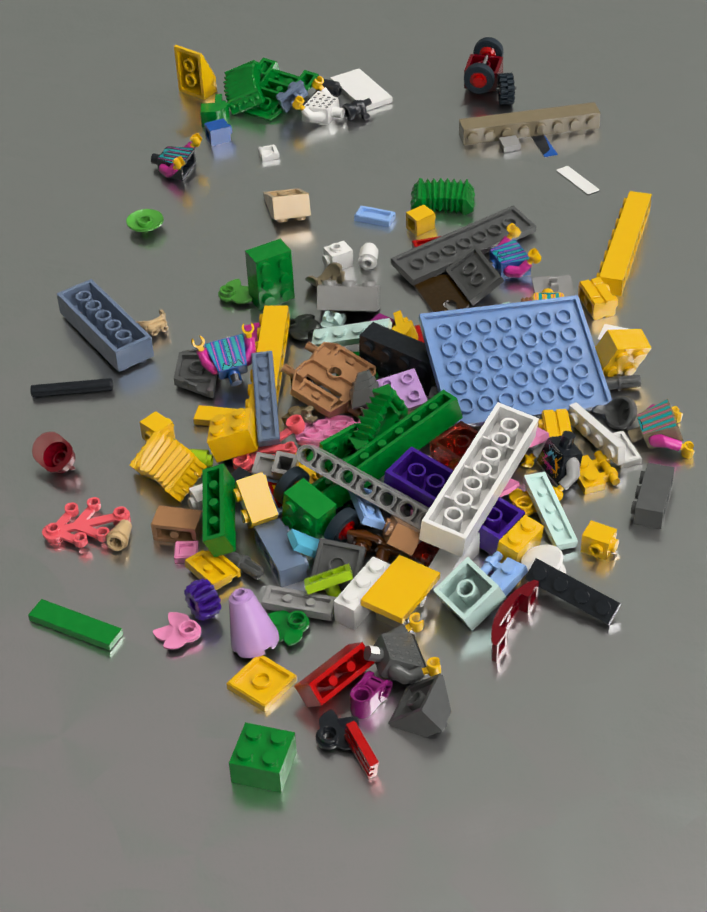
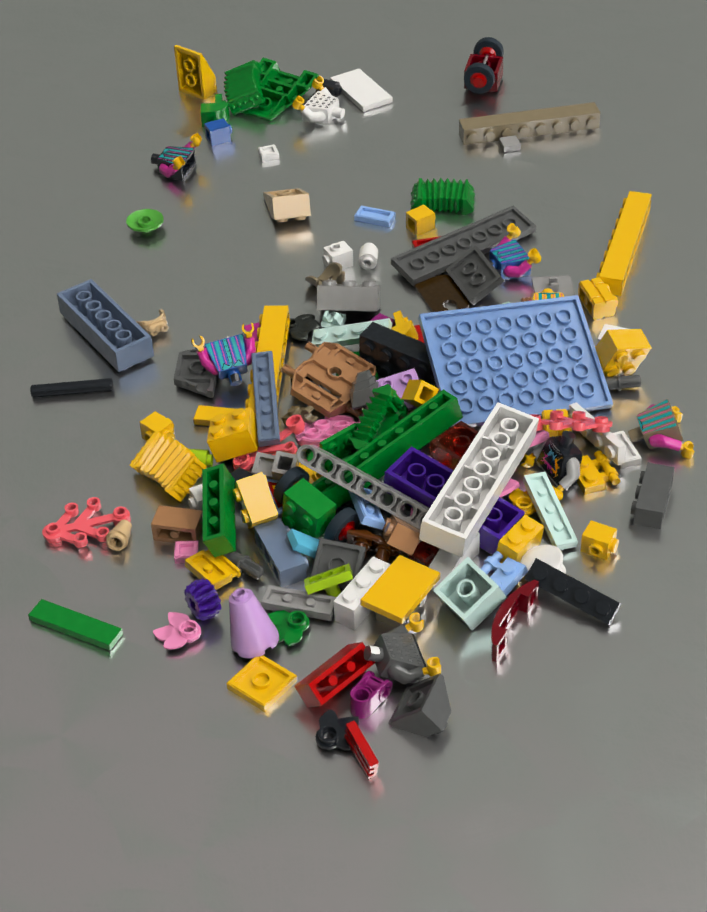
(54, 453): dark red piece -> none
(234, 292): bright green plate -> none
(263, 757): green brick -> none
(270, 274): green brick -> none
(287, 98): sand blue hips -> none
(357, 107): black piece -> none
(418, 392): none -> yellow brick
(506, 88): black wheel -> none
(544, 145): black sticker -> none
(578, 180): white sticker -> none
(578, 422): none -> coral plant
(619, 412): dark grey hat -> none

